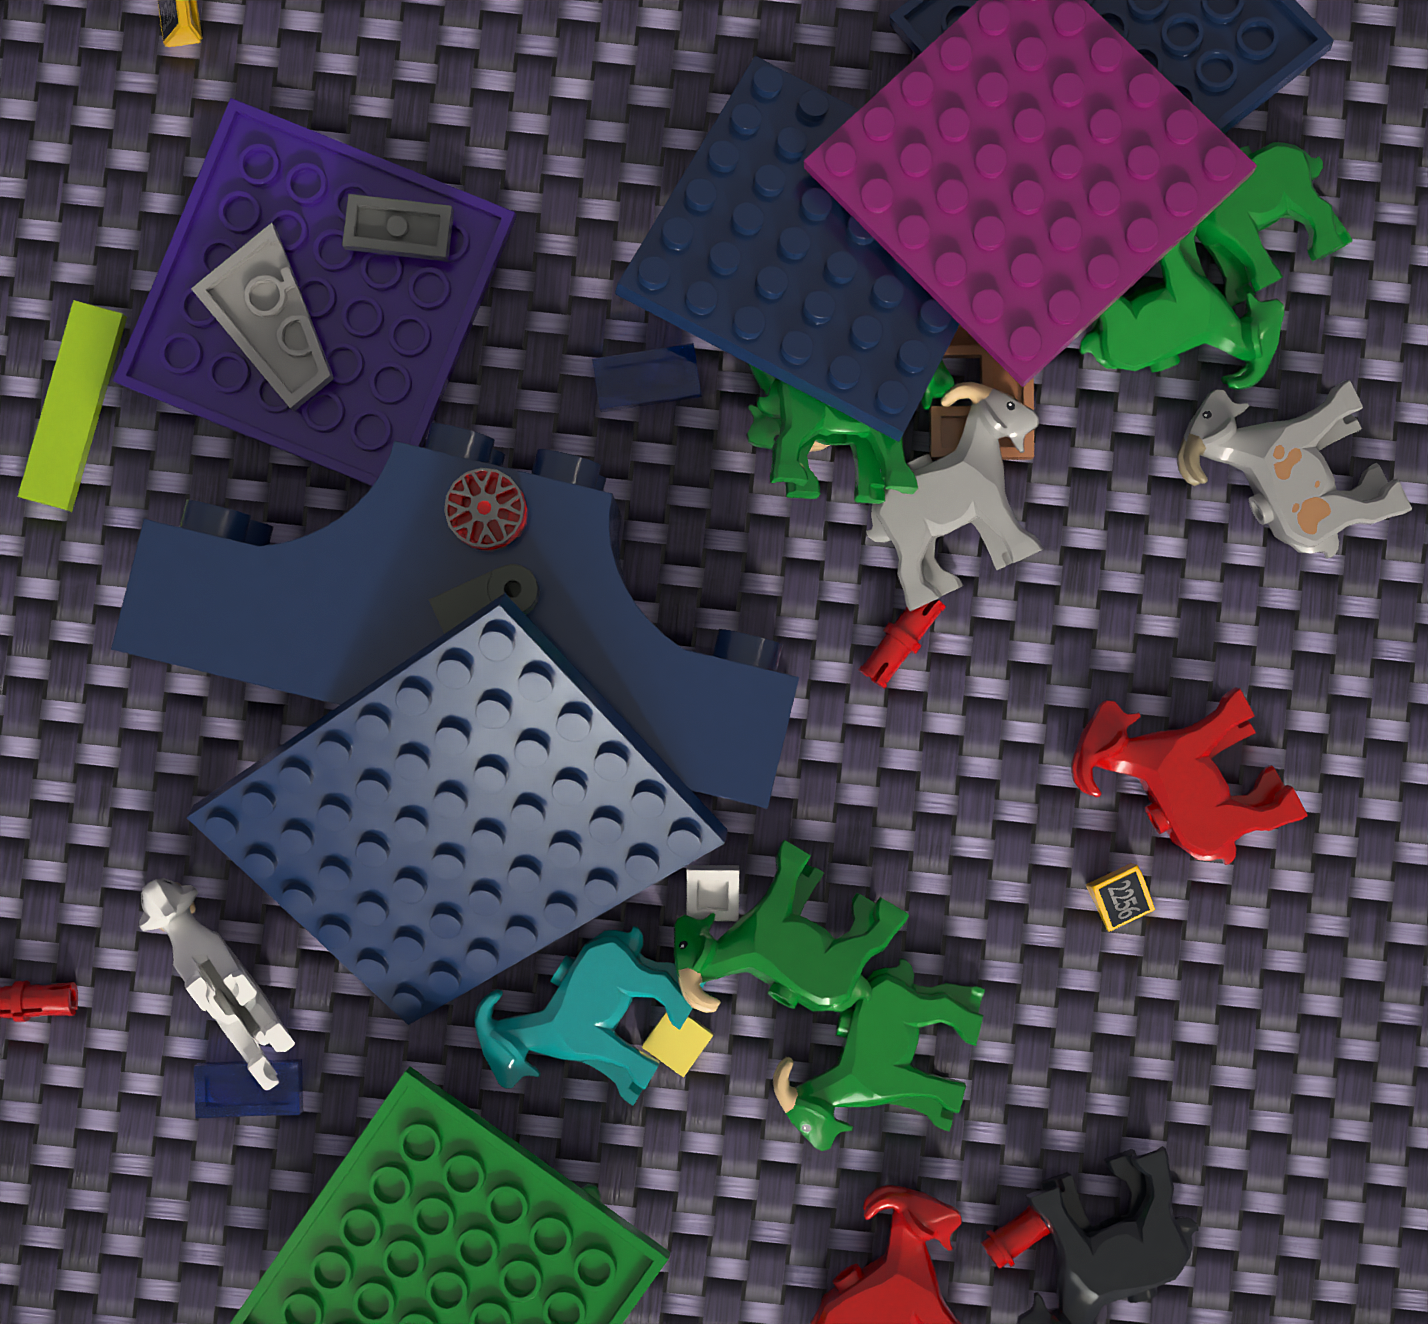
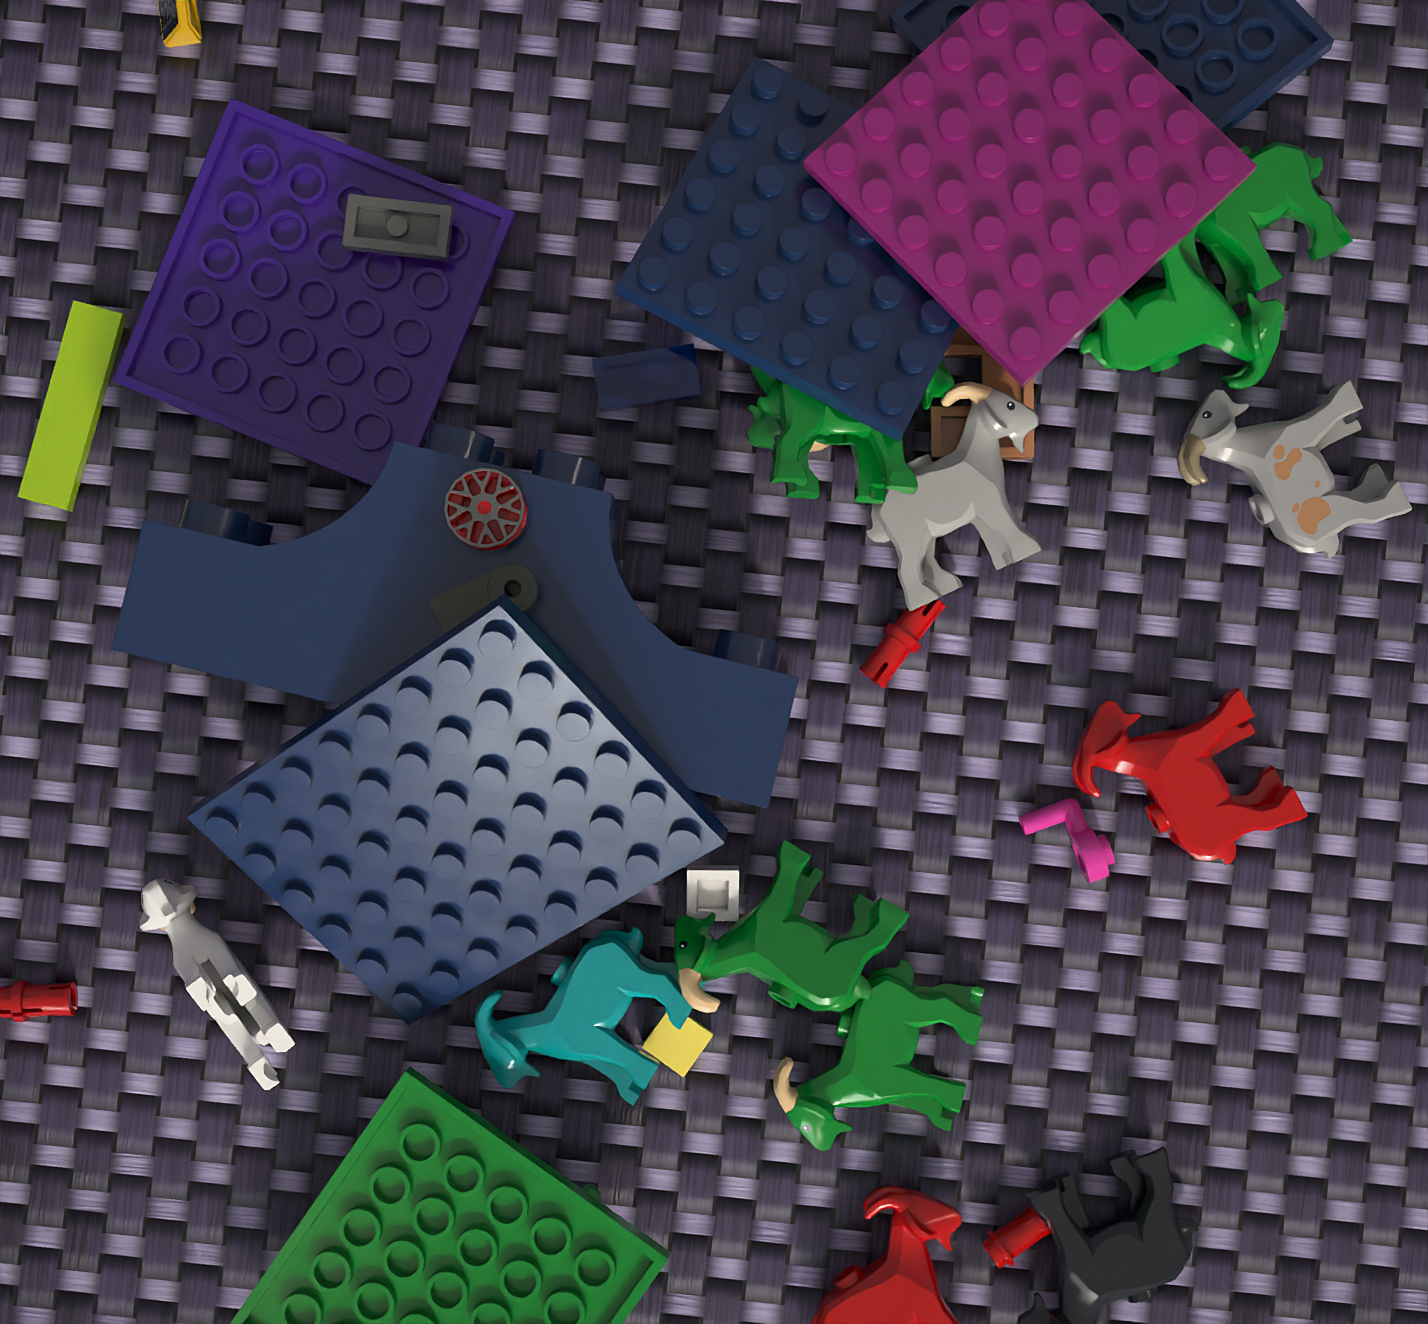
(232, 1090): clear blue plate -> none
(267, 317): light grey wing -> none
(1091, 851): none -> dark pink plate
(1121, 896): slope -> none

